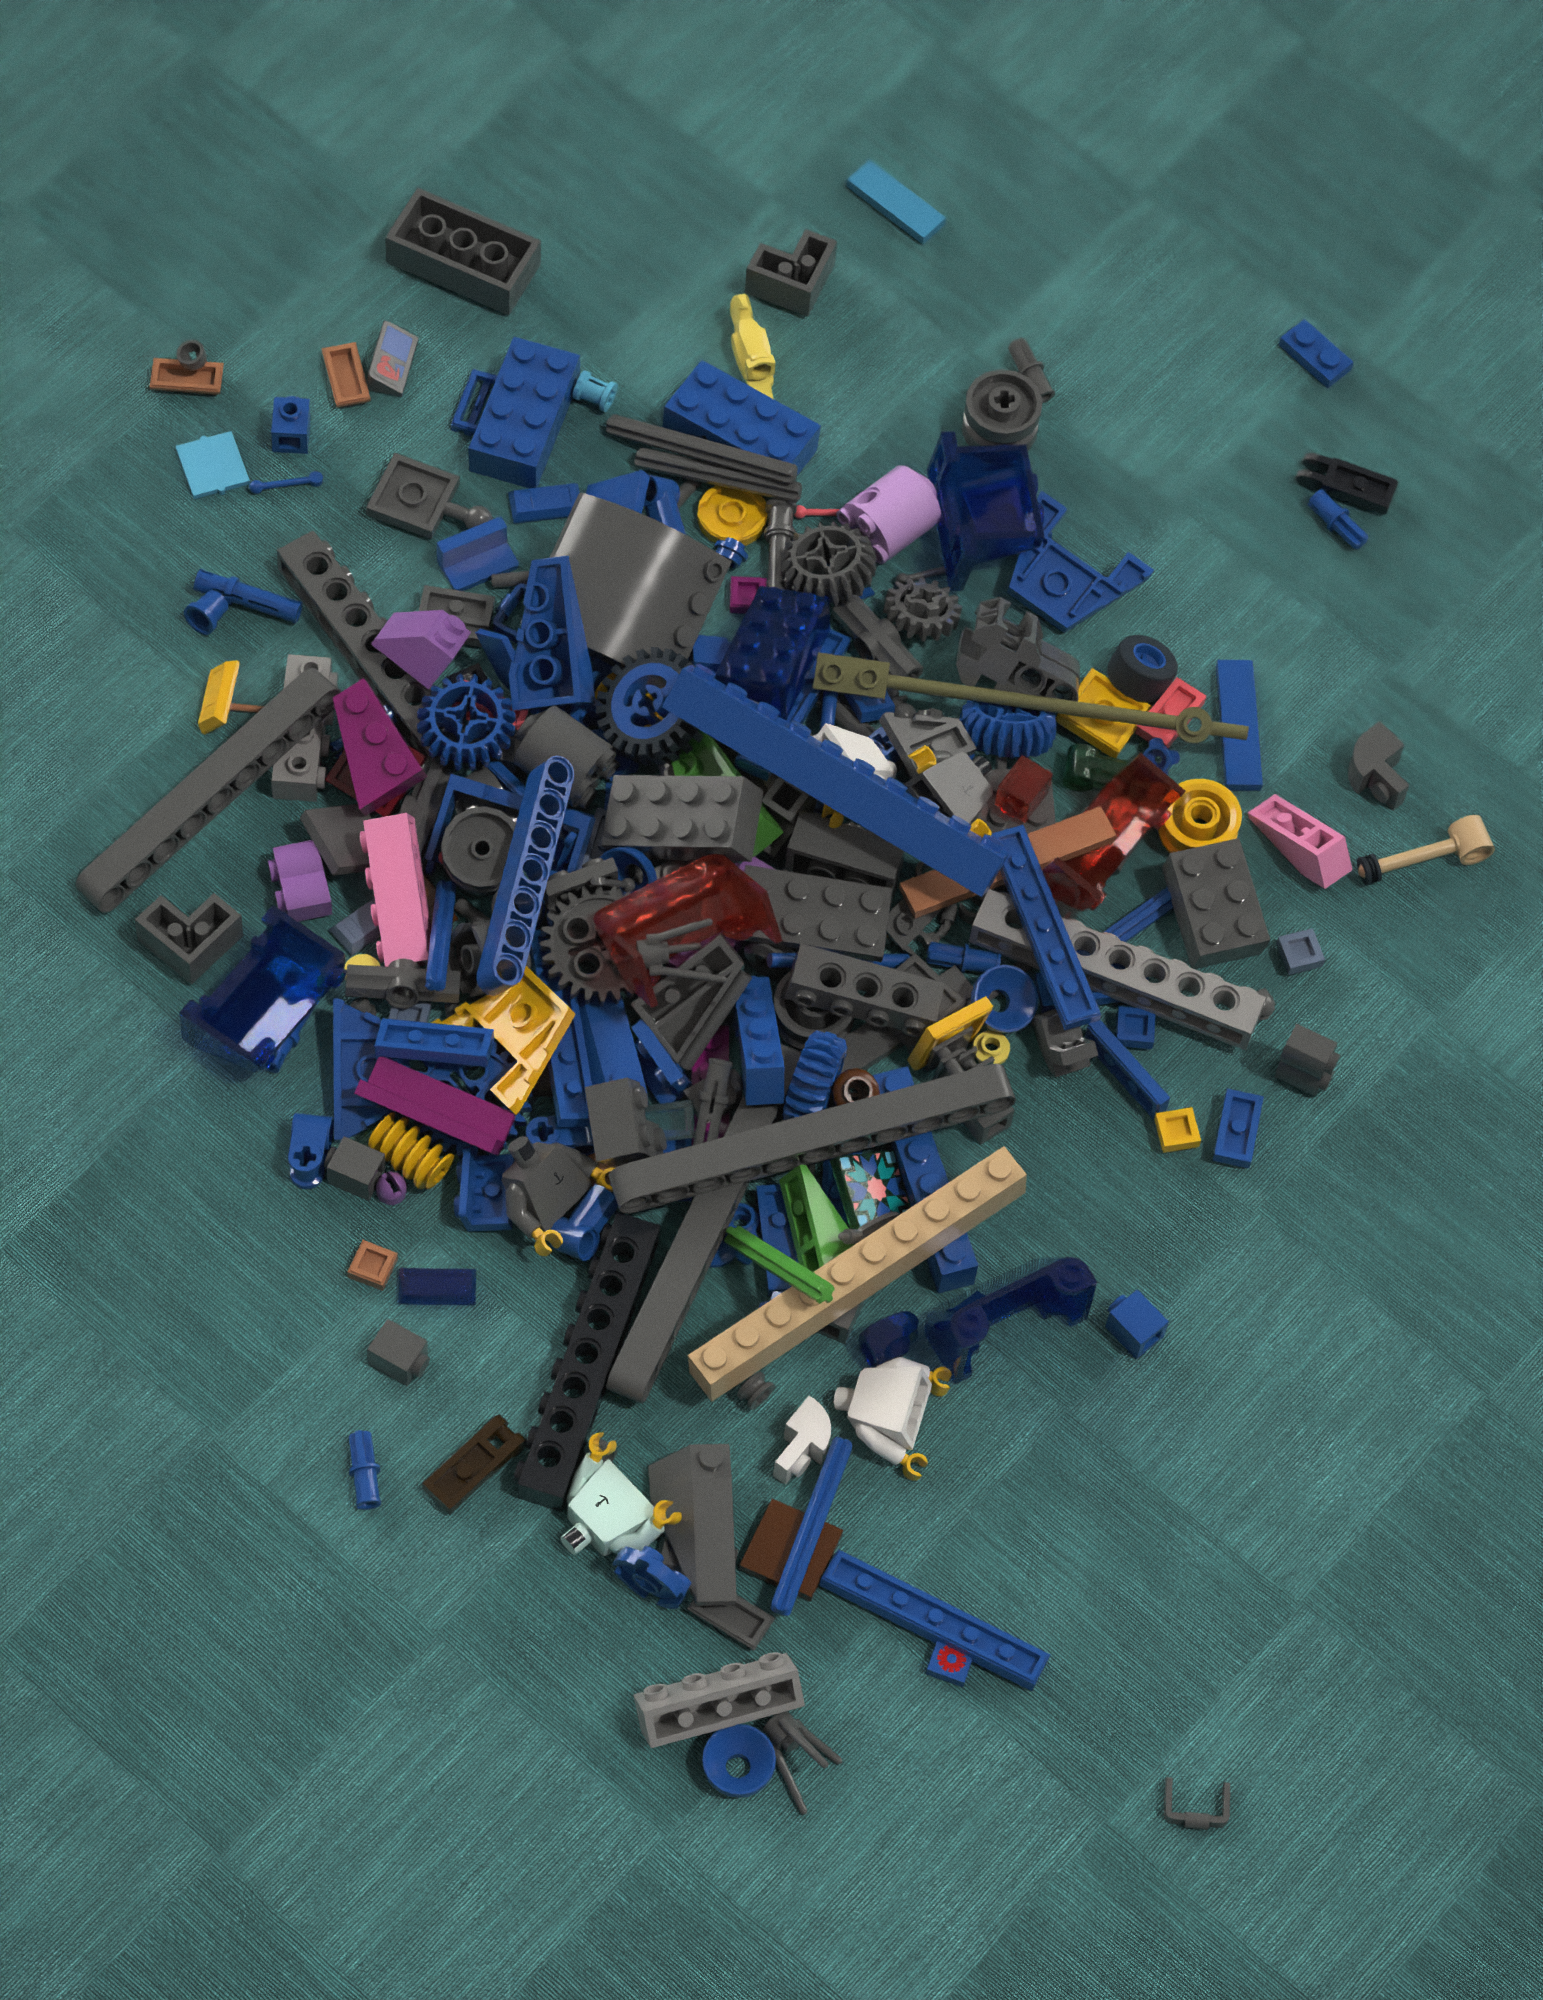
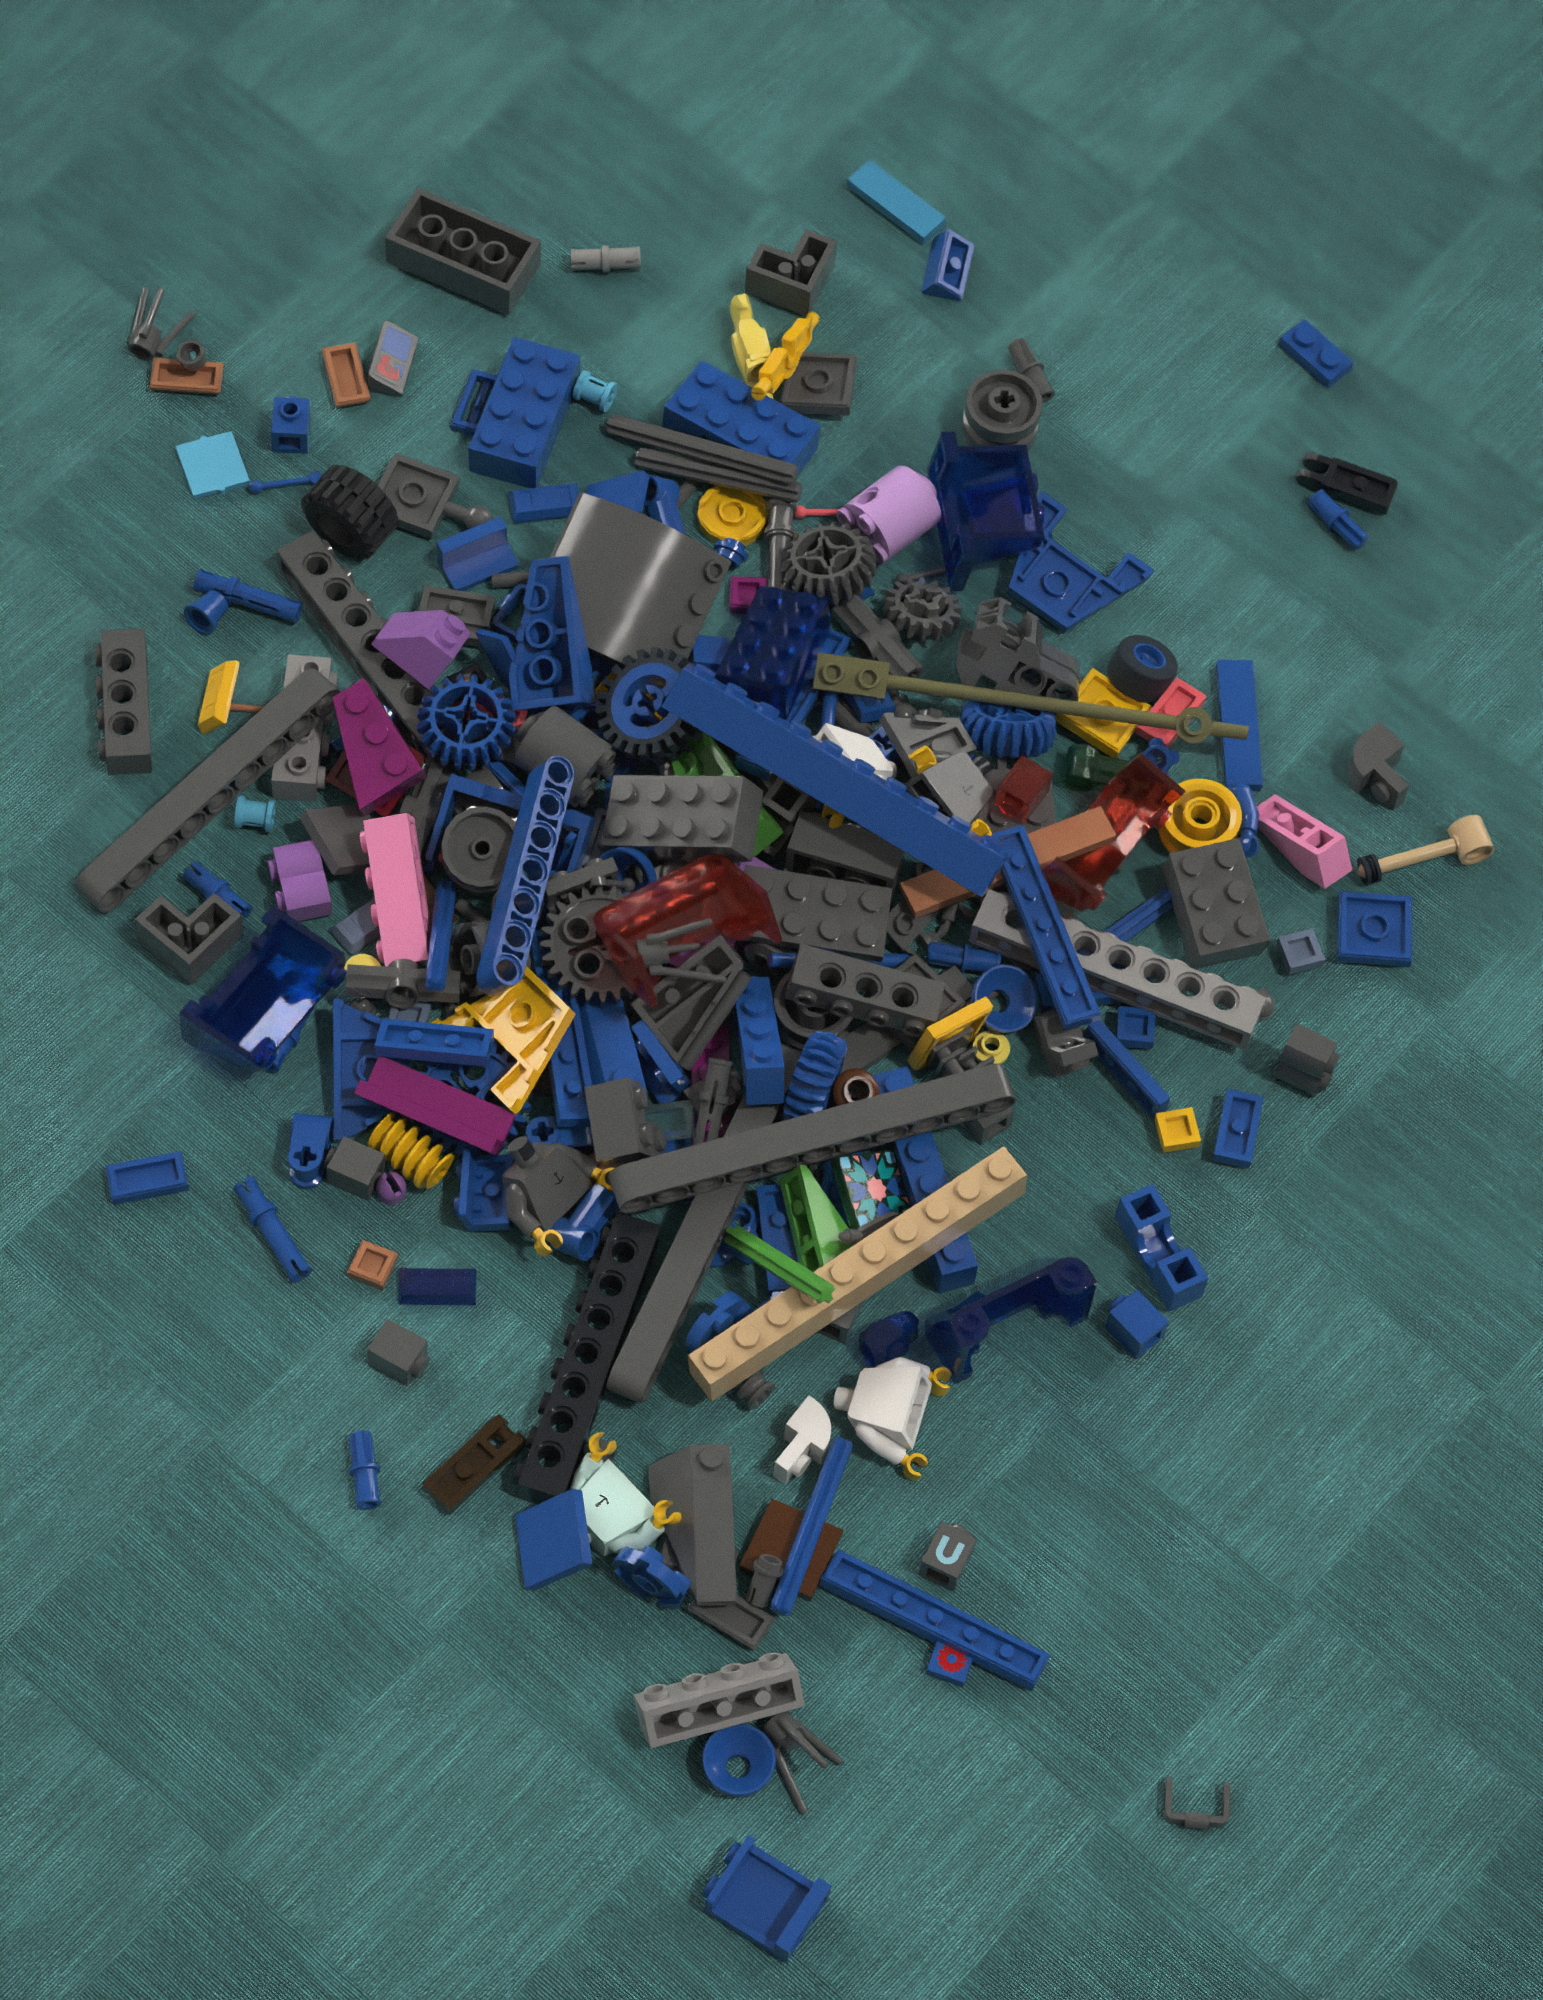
(132, 751): none -> dark grey brick
(146, 339): none -> dark grey plant
(147, 1177): none -> blue tile
(208, 884): none -> blue pin
(255, 813): none -> medium azure bush
(265, 1217): none -> blue pin
(350, 512): none -> black tyre
(553, 1539): none -> blue tile
(605, 258): none -> light grey pin
(730, 1311): none -> blue plate
(764, 1578): none -> dark grey pin
(764, 1899): none -> blue panel
(784, 360): none -> yellow piece
(821, 384): none -> dark grey plate
(948, 266): none -> blue slope
(948, 1555): none -> dark grey brick
(1147, 1228): none -> blue arch
(1250, 817): none -> blue arm
(1374, 929): none -> blue plate

